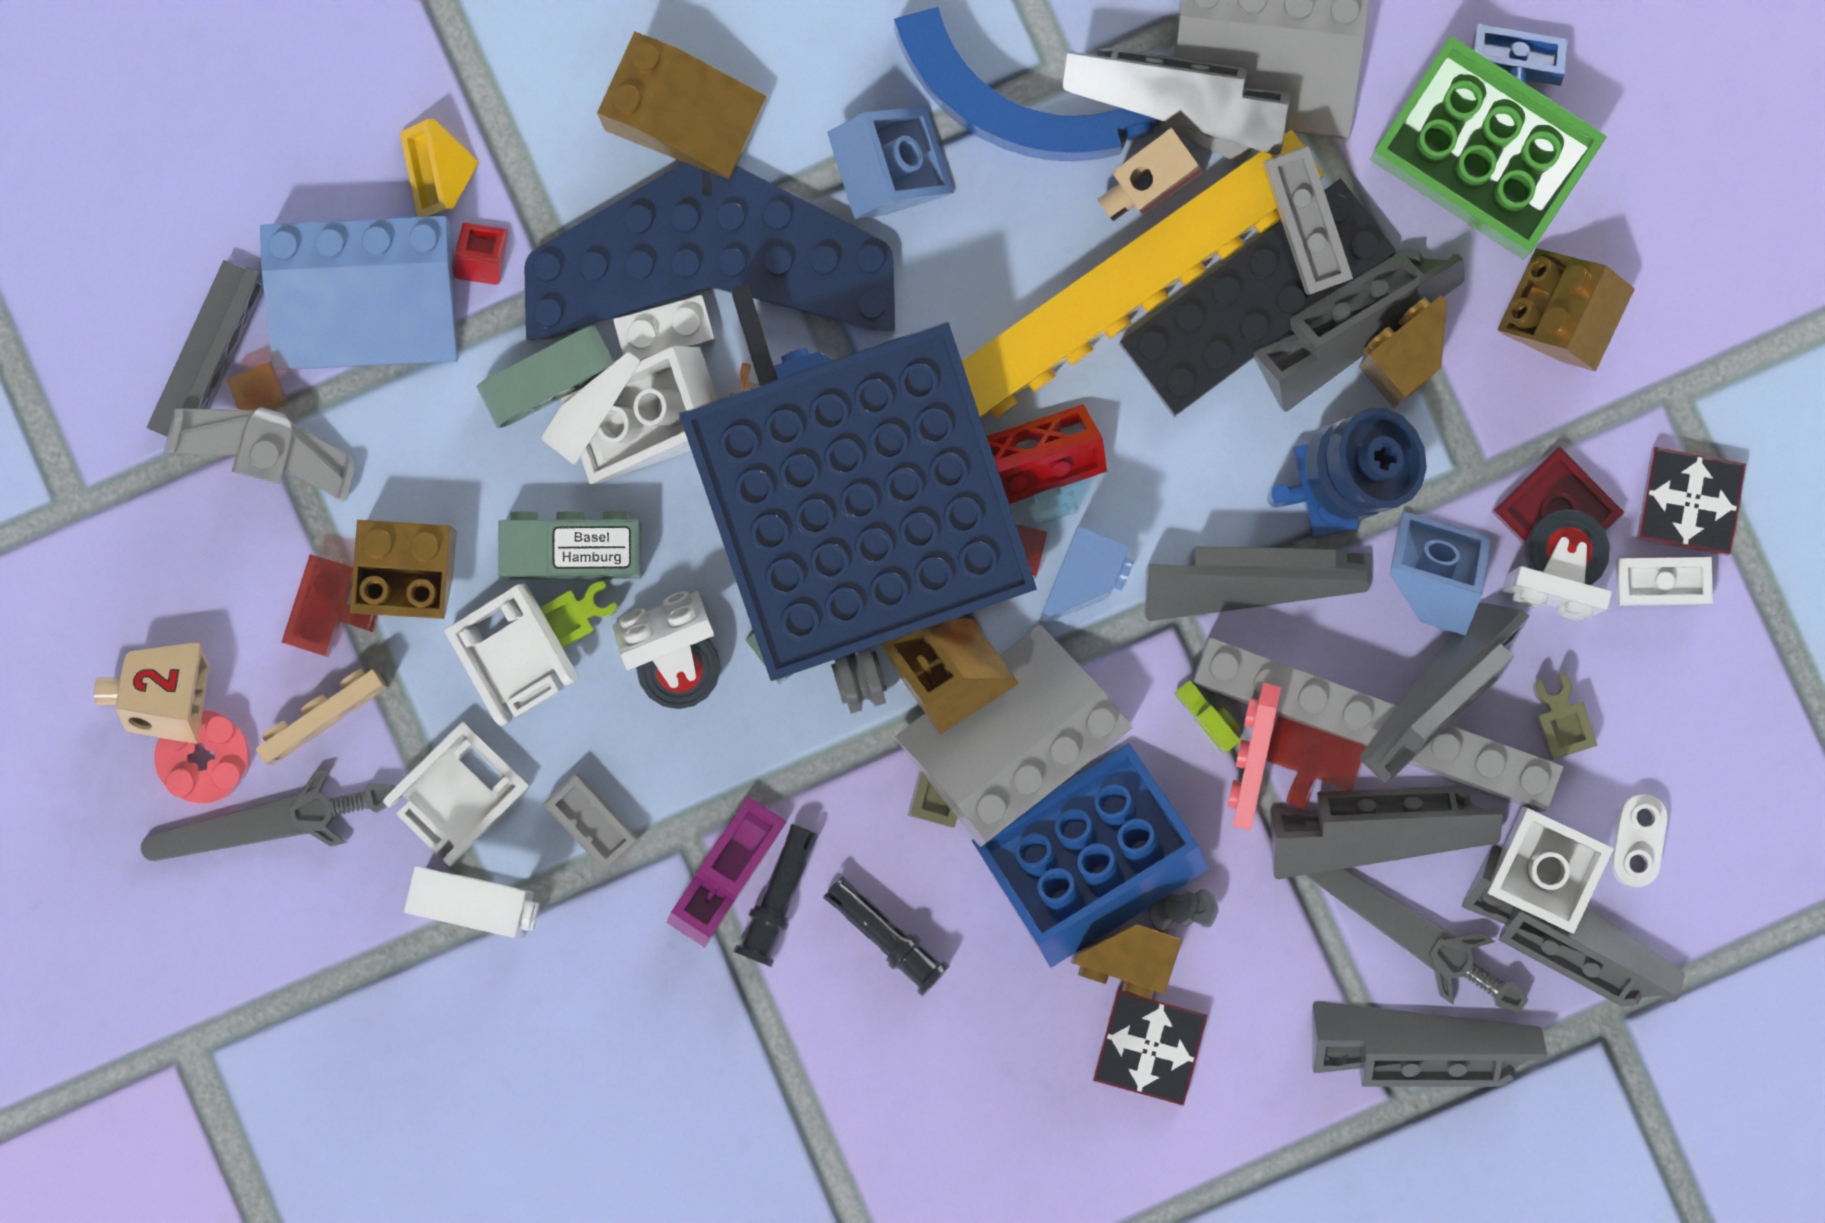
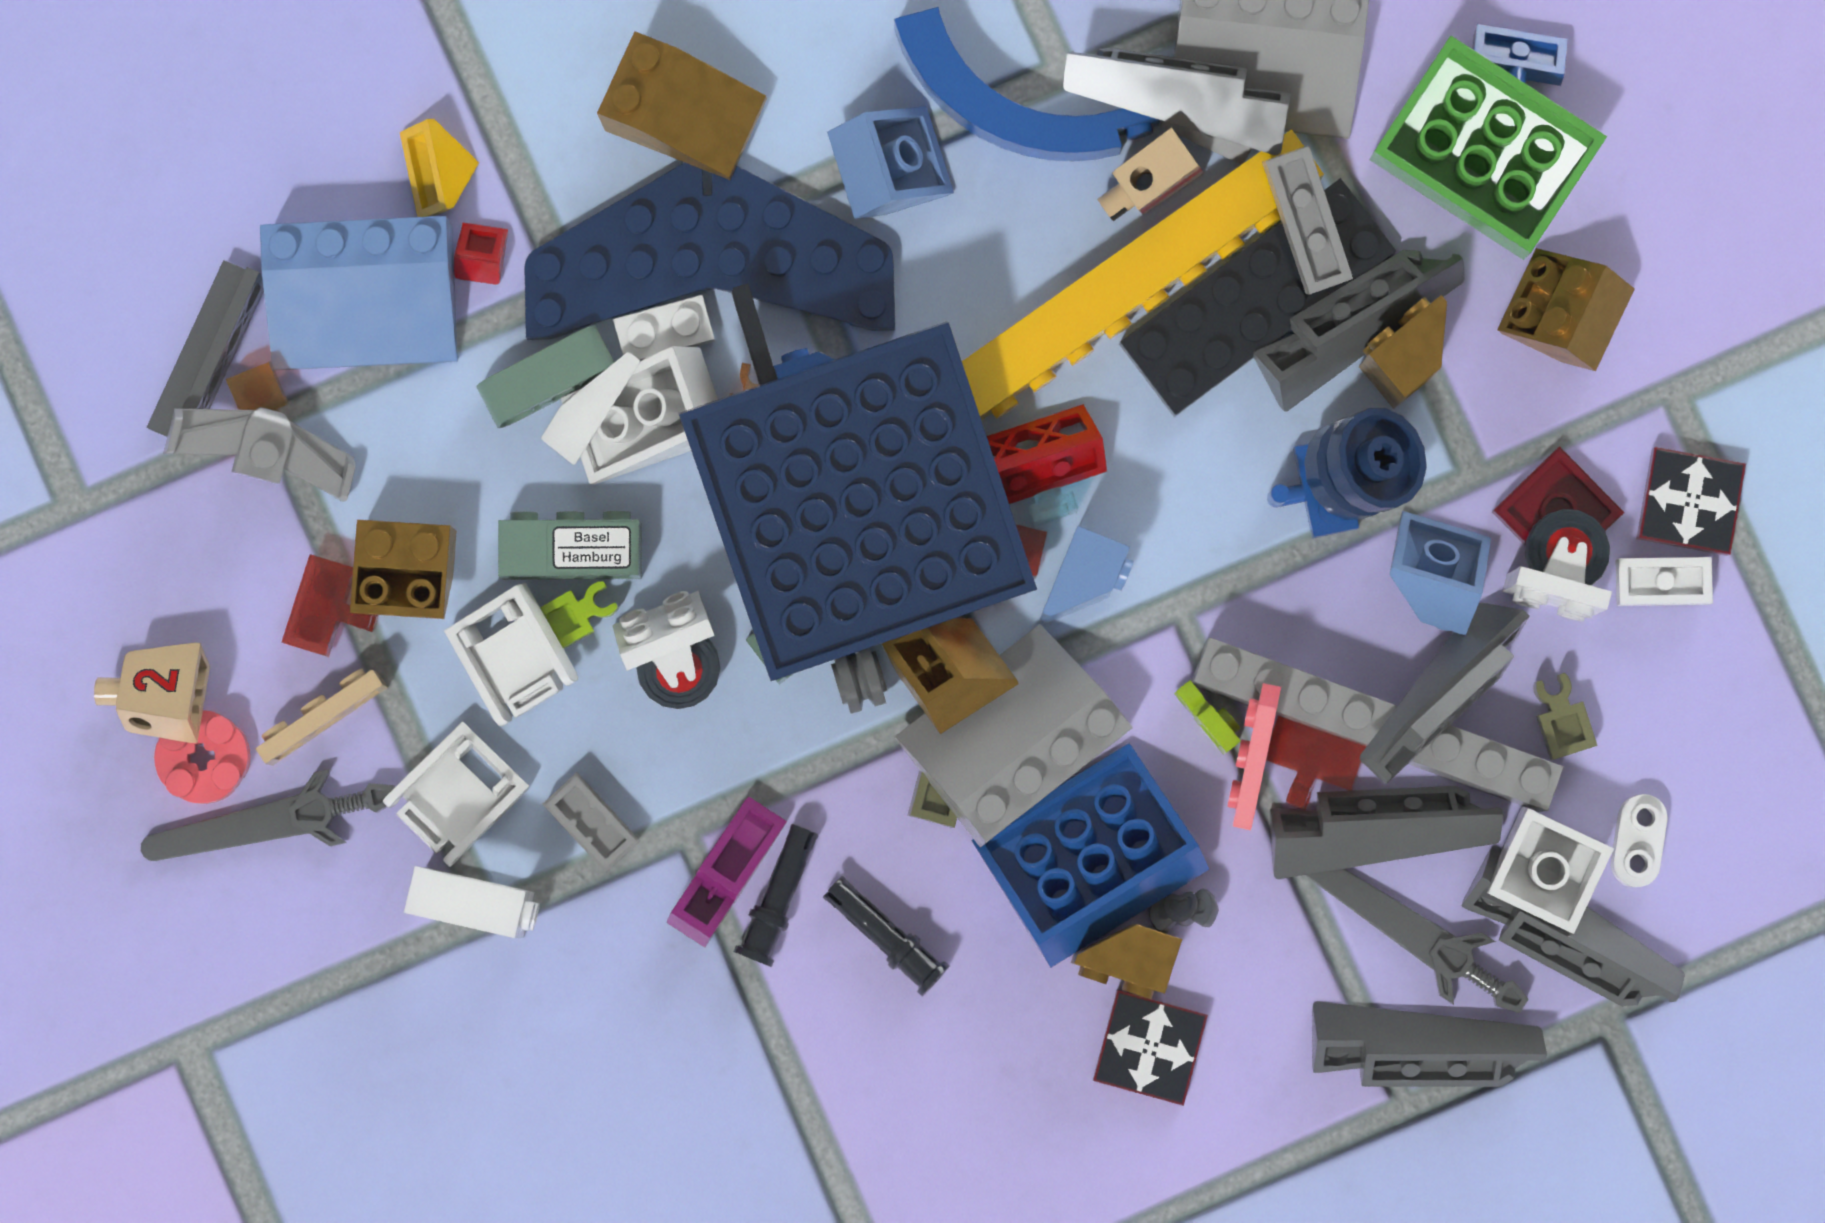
(1251, 578): dark grey wedge -> none

